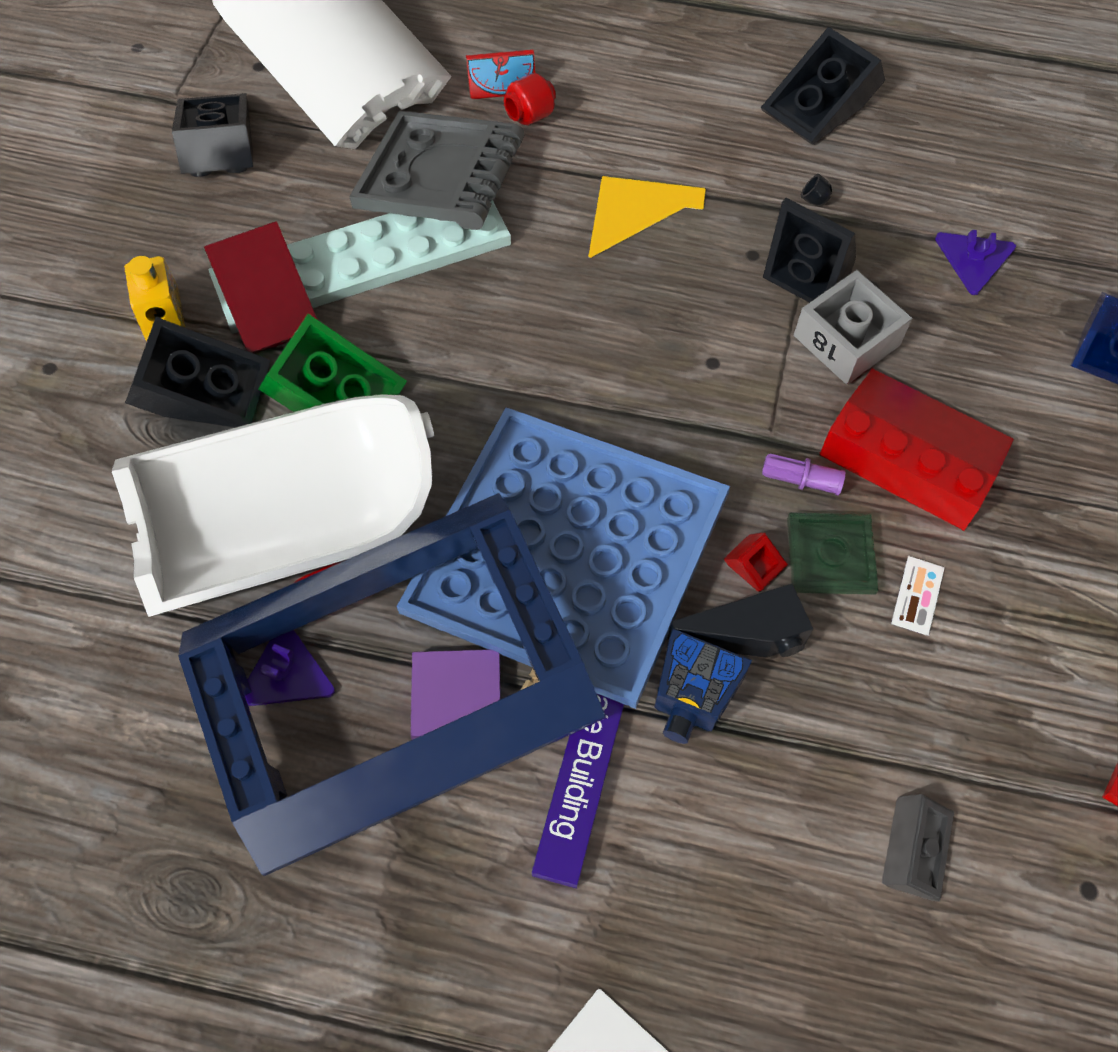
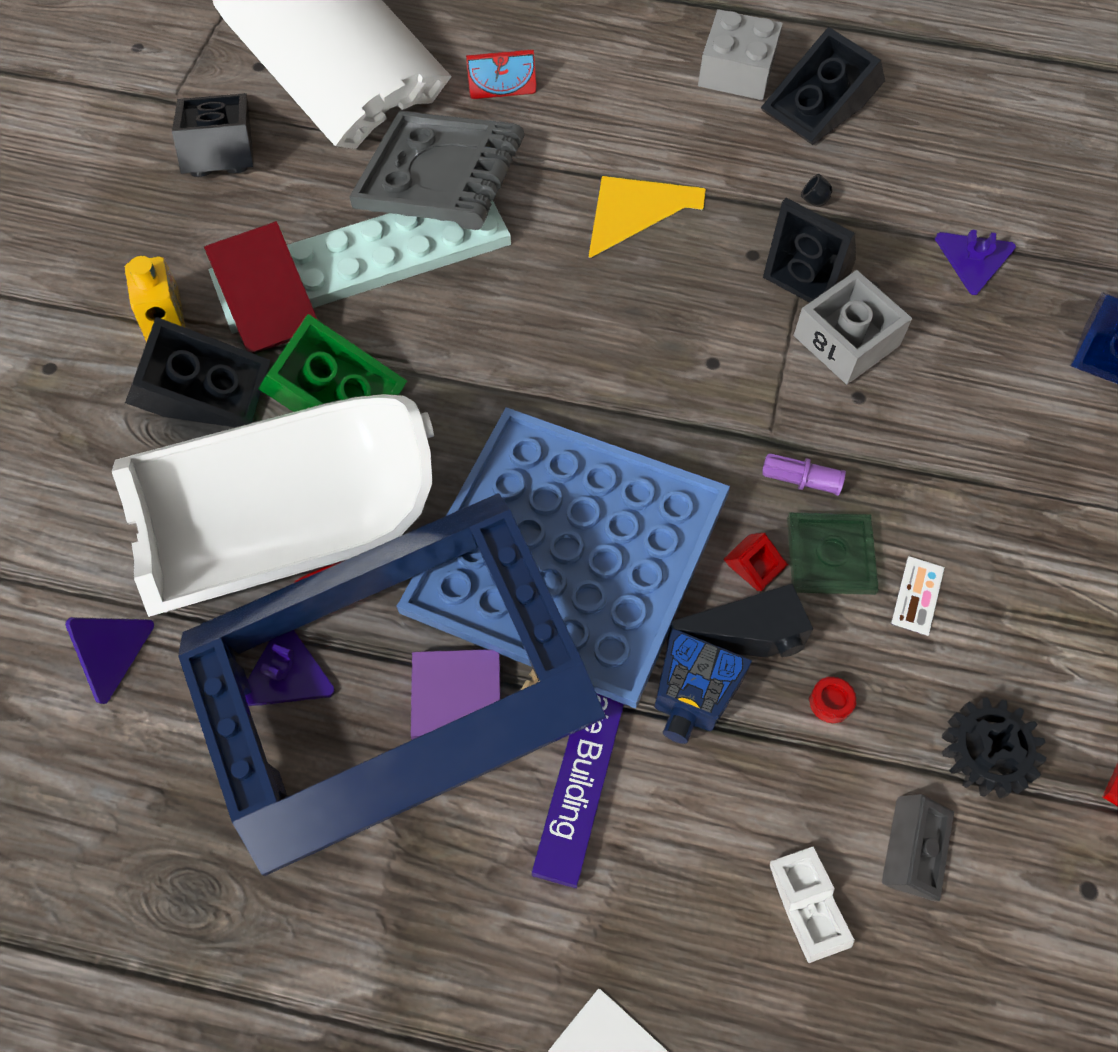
(107, 649): none -> dark purple piece
(529, 99): red head -> none
(739, 54): none -> light grey brick
(811, 905): none -> white slope
(832, 699): none -> red tile
(917, 448): red slope -> none
(1014, 751): none -> black gear

